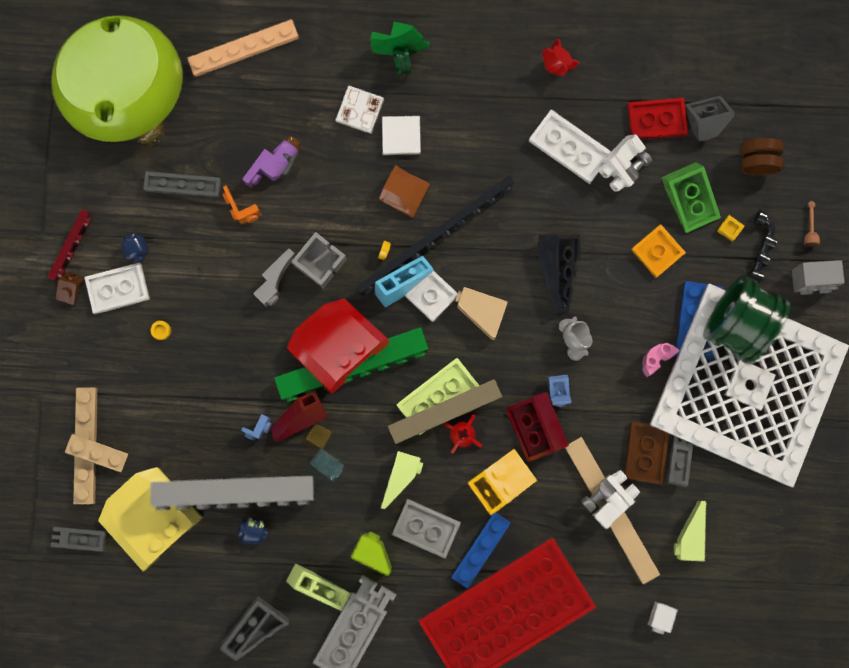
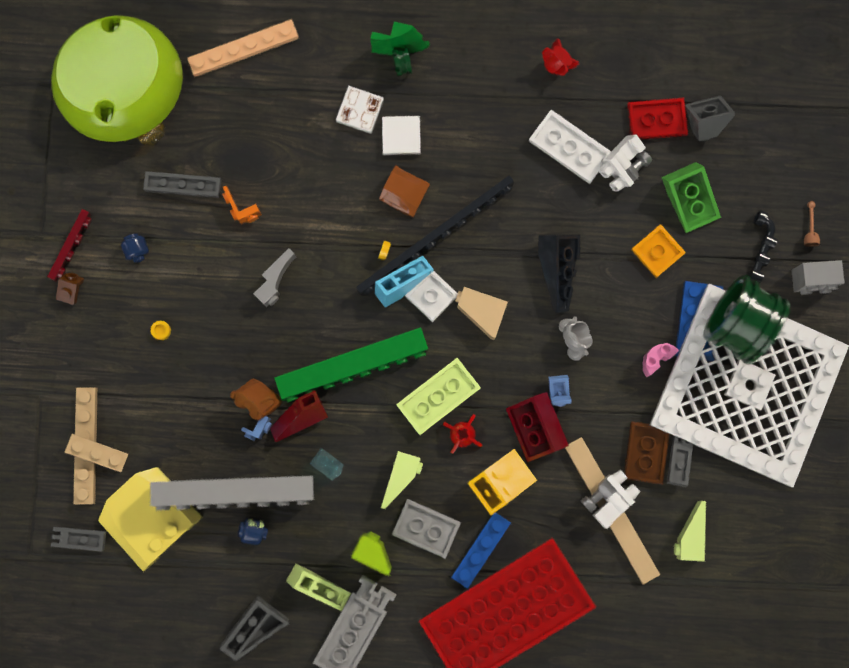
(117, 288): white tile -> none
(256, 398): none -> dark orange slope
(274, 164): medium lavender plate -> none
(318, 261): light grey piece -> none
(319, 435): clear yellow tile -> none
(335, 343): red wedge -> none
(444, 411): dark tan tile -> none
(662, 618): white brick -> none
(730, 228): yellow tile -> none
(762, 156): reddish brown wheel -> none

